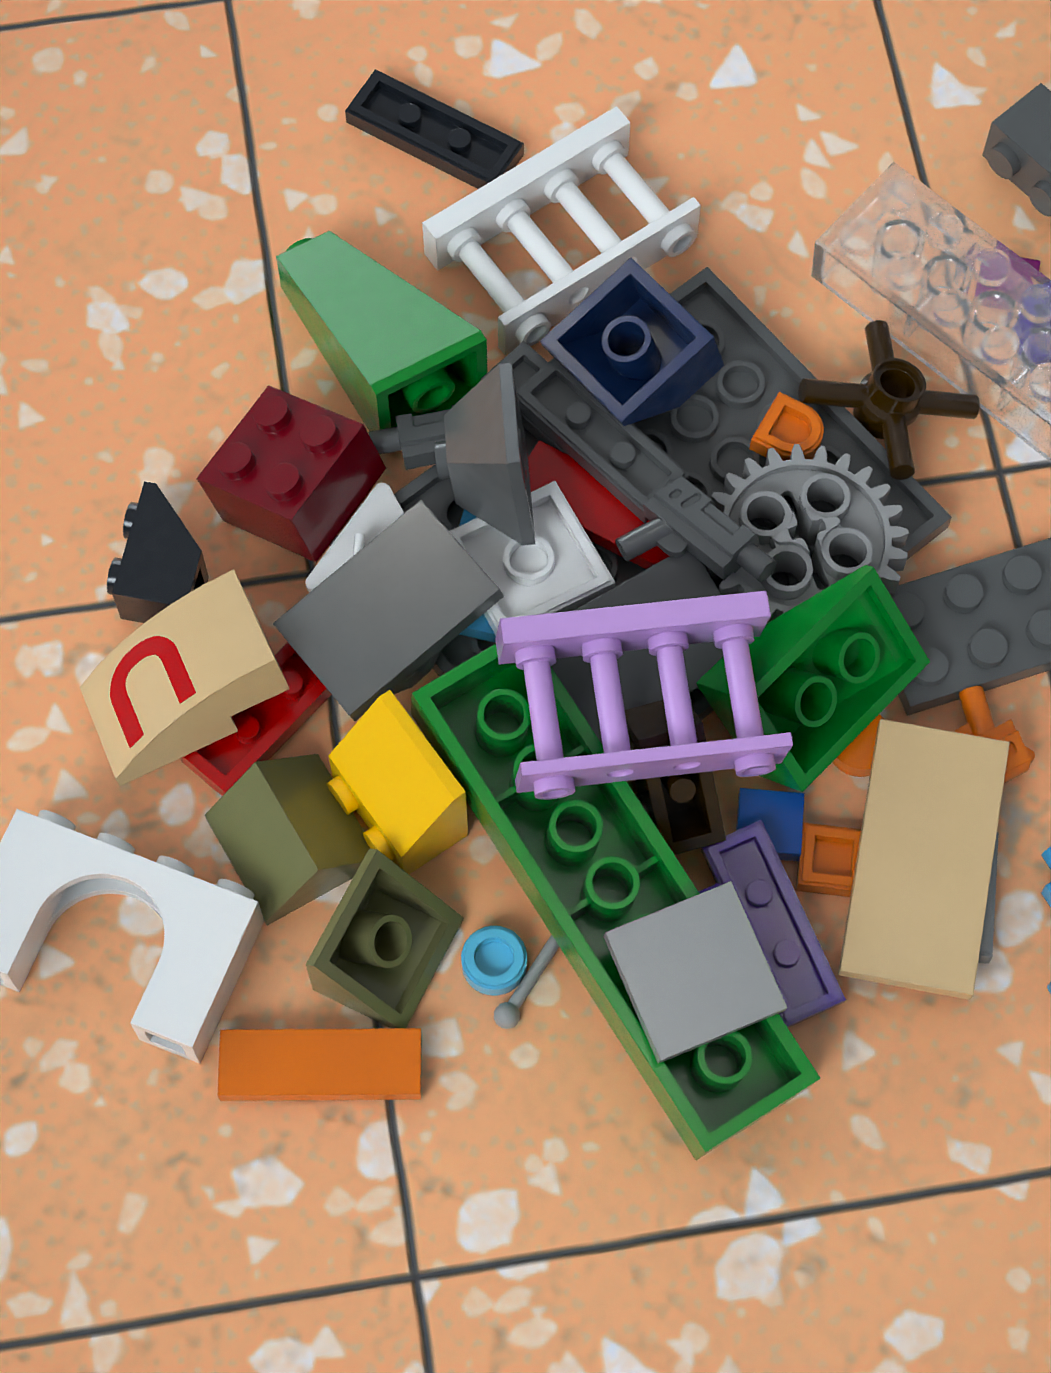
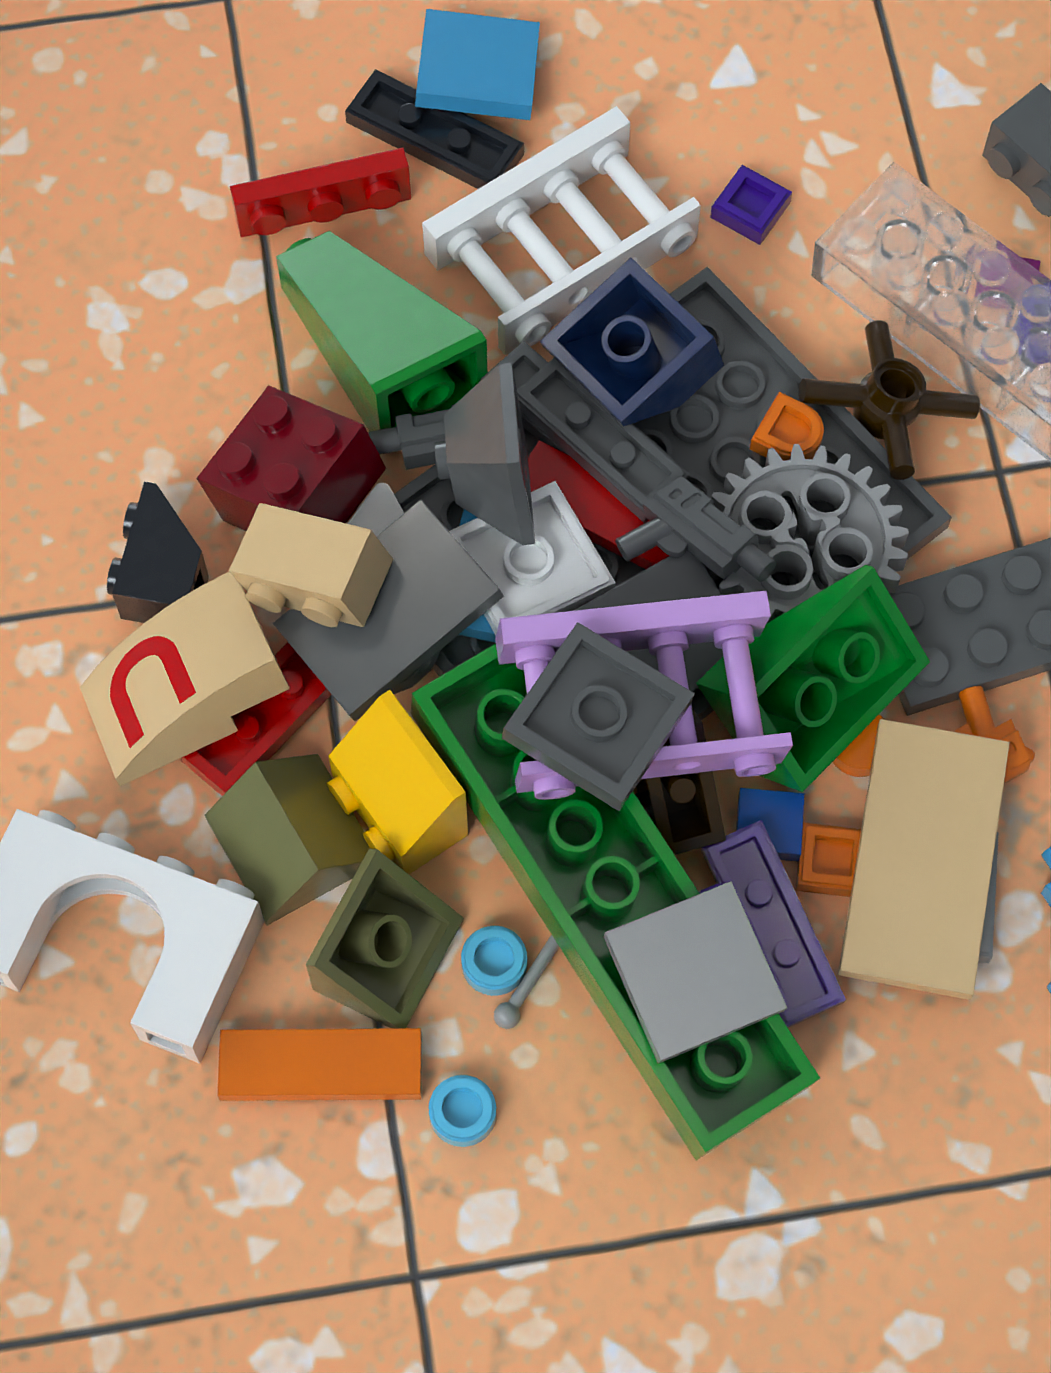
(310, 566): none -> tan brick
(321, 193): none -> red plate
(462, 1110): none -> medium azure tile
(477, 64): none -> dark azure tile
(597, 716): none -> dark grey plate
(751, 204): none -> dark purple tile

